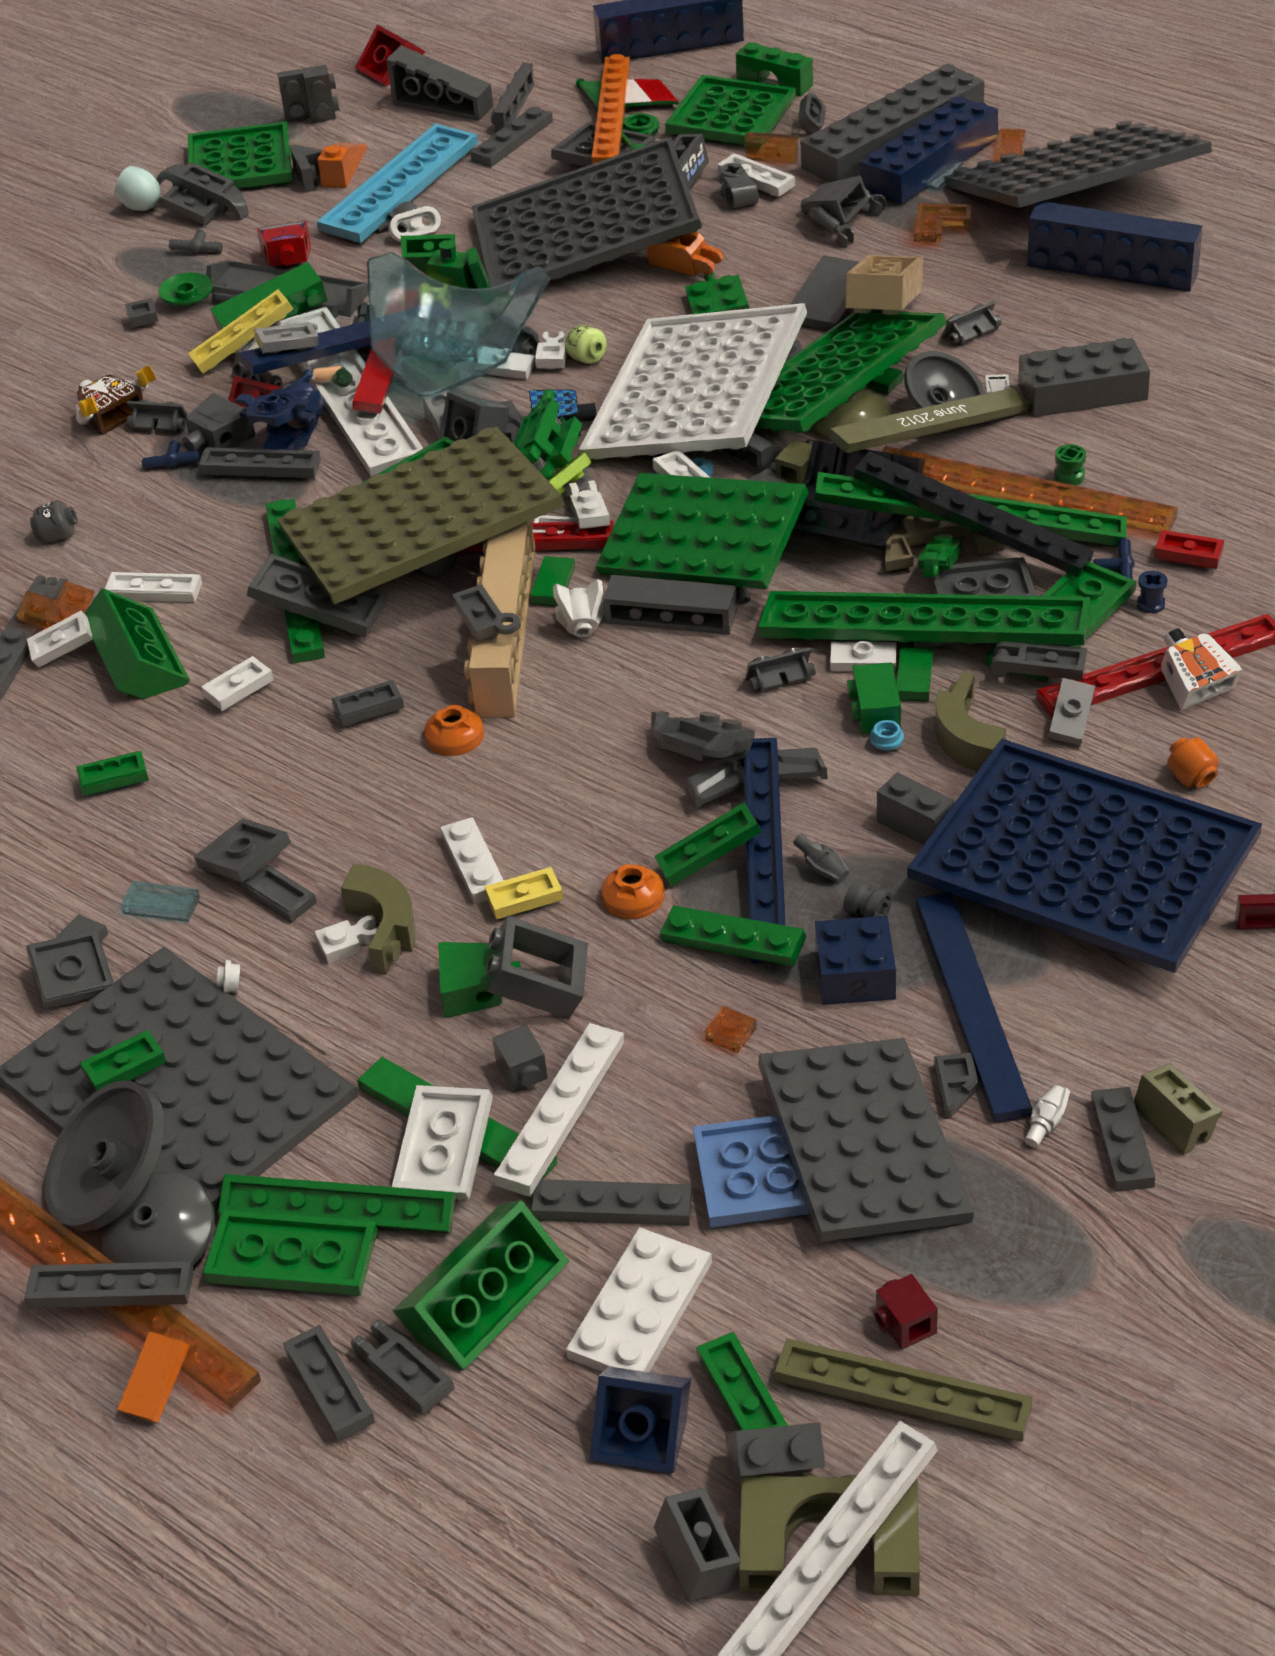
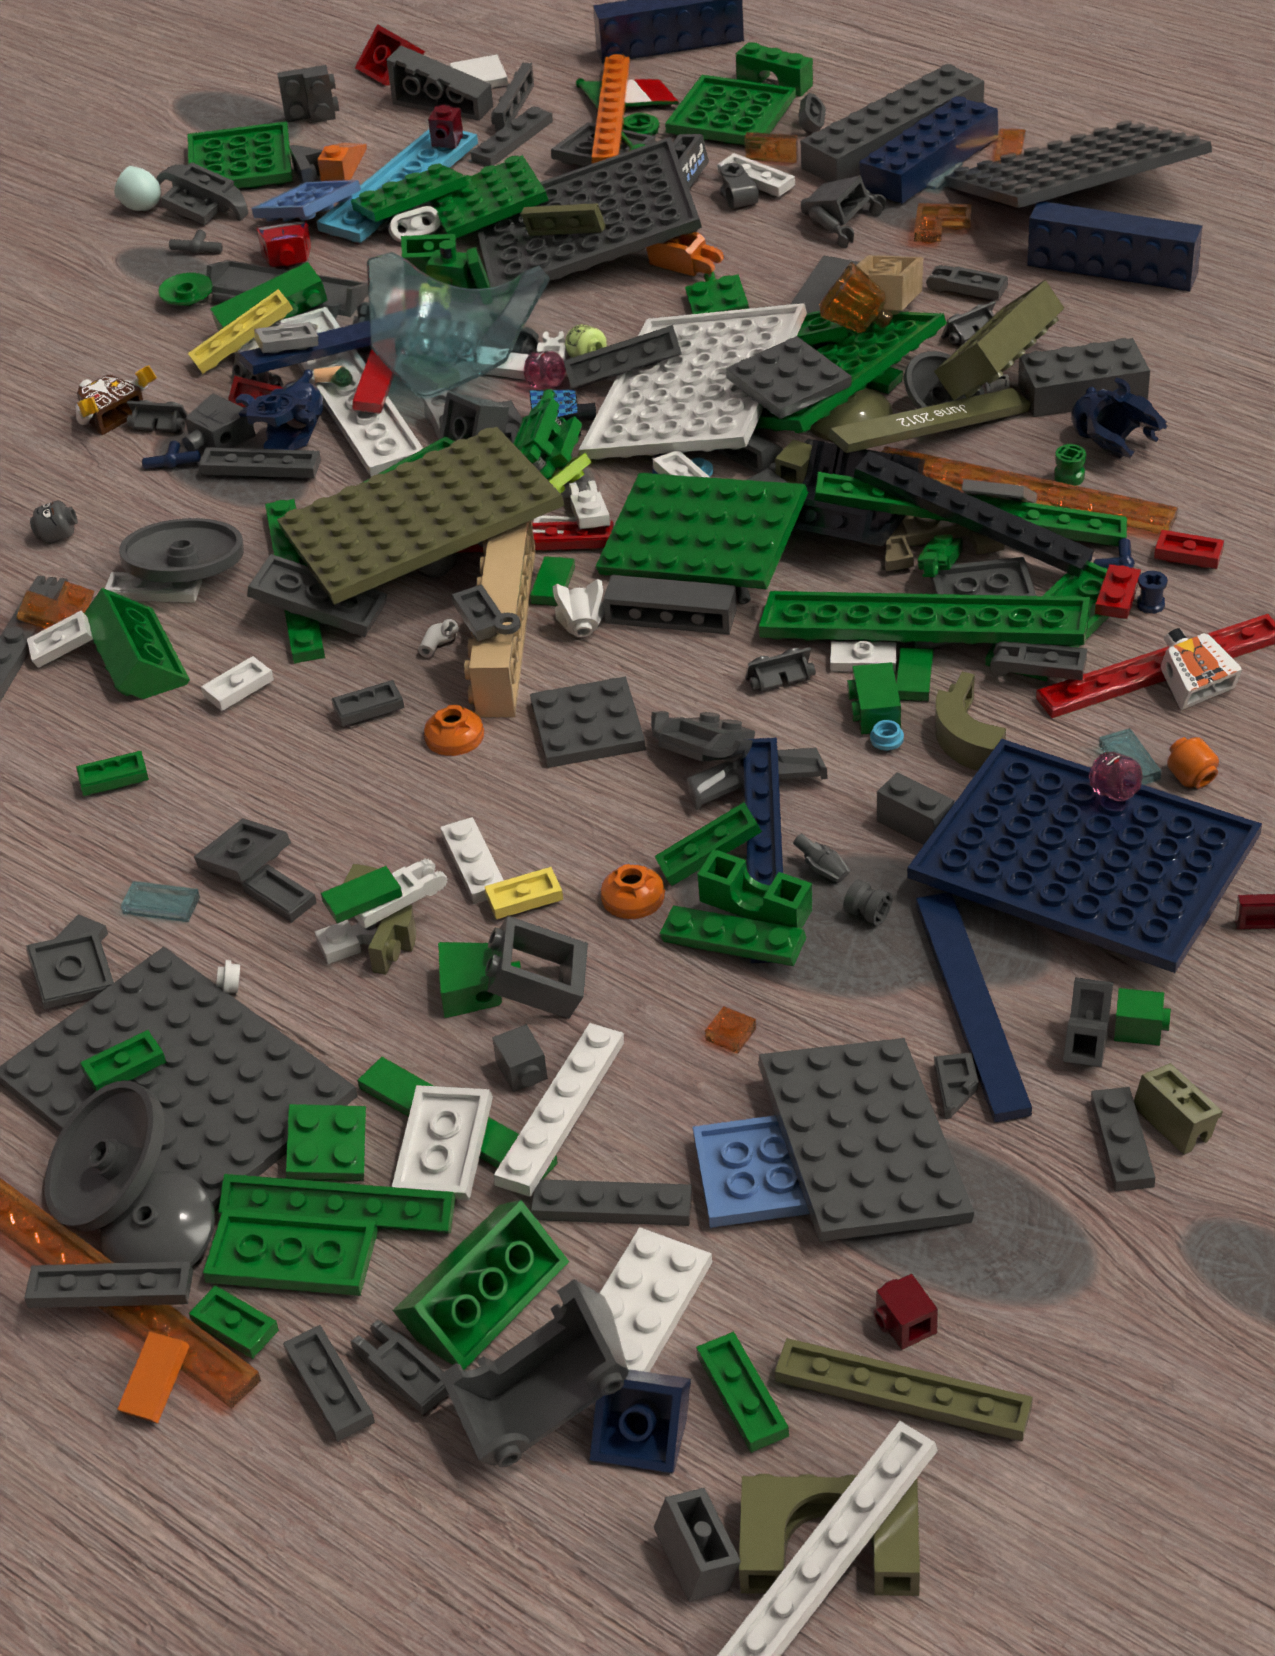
(141, 313): dark grey plate -> none
(181, 550): none -> dark grey dish
(233, 1322): none -> green plate
(306, 200): none -> medium blue plate
(326, 1142): none -> green plate
(361, 894): none -> green tile
(409, 192): none -> green plate
(415, 883): none -> white hinge
(438, 635): none -> white arm
(445, 127): none -> dark red brick
(484, 68): none -> white tile
(490, 197): none -> green plate
(541, 1379): none -> dark grey windscreen
(544, 369): none -> clear pink head
(563, 219): none -> olive plate
(587, 721): none -> dark grey plate
(622, 357): none -> dark grey fence
(728, 886): none -> green arch
(774, 1449): dark grey brick -> none
(788, 377): none -> dark grey plate
(817, 330): none -> green plate
(855, 301): none -> clear orange torso
(855, 960): dark blue brick -> none
(967, 282): none -> dark grey hinge
(999, 490): none -> light grey tile
(1000, 341): none -> olive brick
(1047, 1114): white piece -> none
(1071, 711): light grey plate -> none
(1088, 1022): none -> dark grey brick
(1112, 416): none -> dark blue helmet
(1115, 776): none -> clear pink head
(1117, 591): none -> red plate
(1129, 745): none -> clear light blue tile
(1141, 1016): none -> green brick

